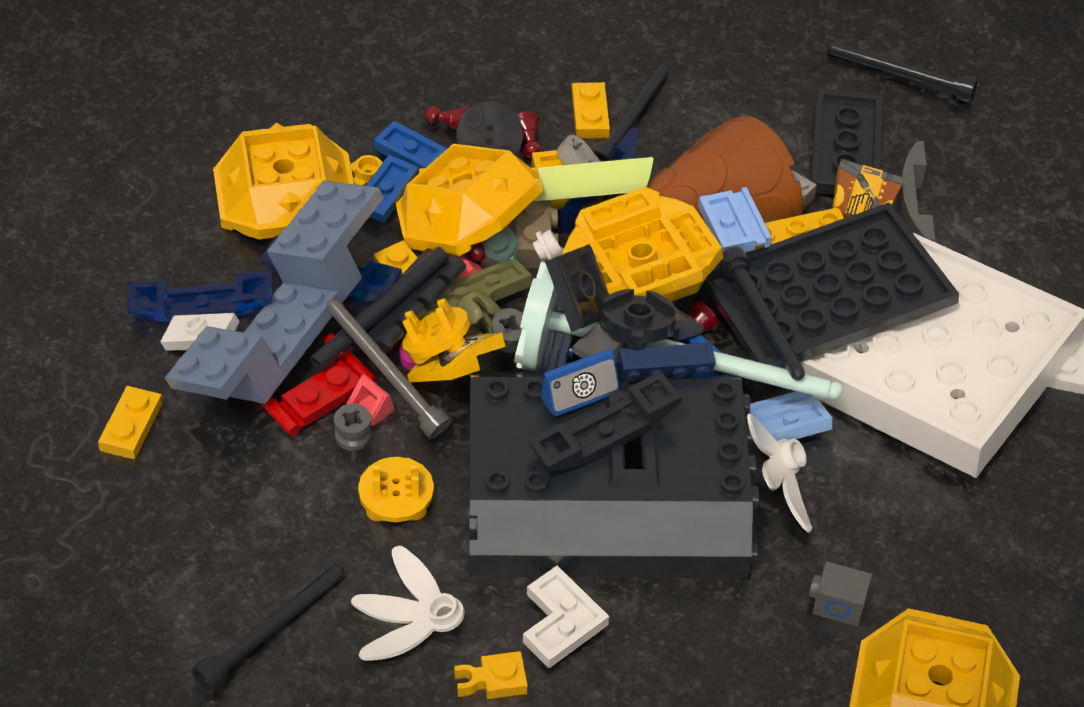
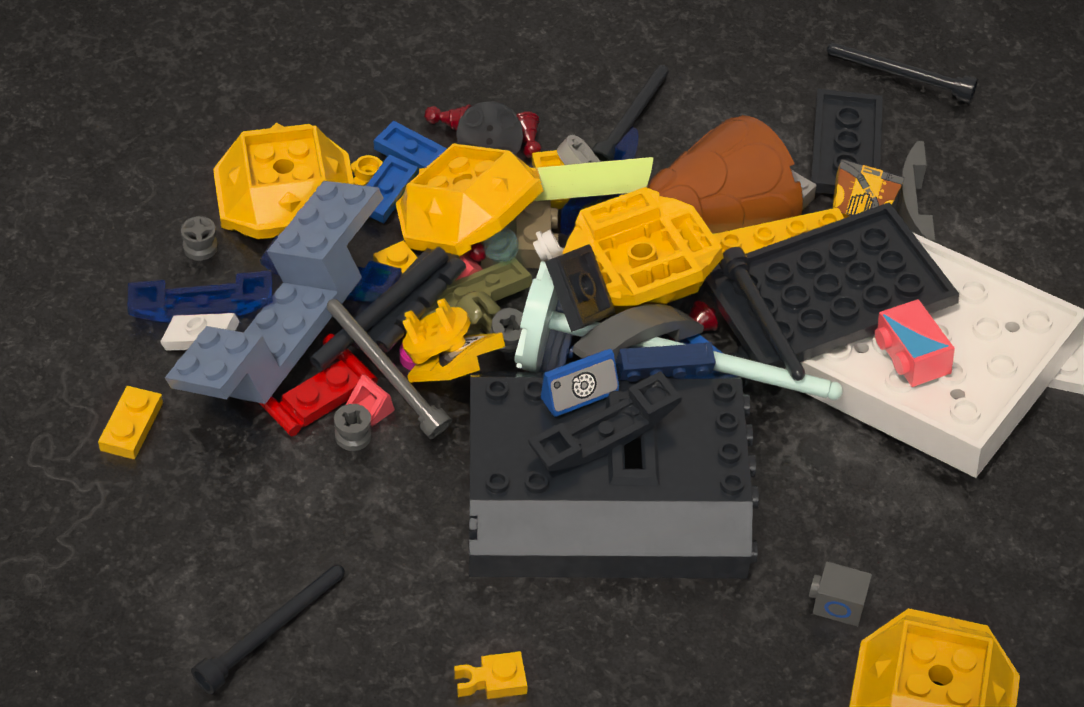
(199, 238): none -> dark grey wheel
(413, 487): yellow plate -> none
(429, 614): white plant -> none
(570, 618): white plate -> none
(590, 110): yellow plate -> none
(638, 318): black plate -> none
(734, 220): light blue plate -> none
(784, 462): white plant -> none
(792, 415): light blue plate -> none
(914, 343): none -> coral brick

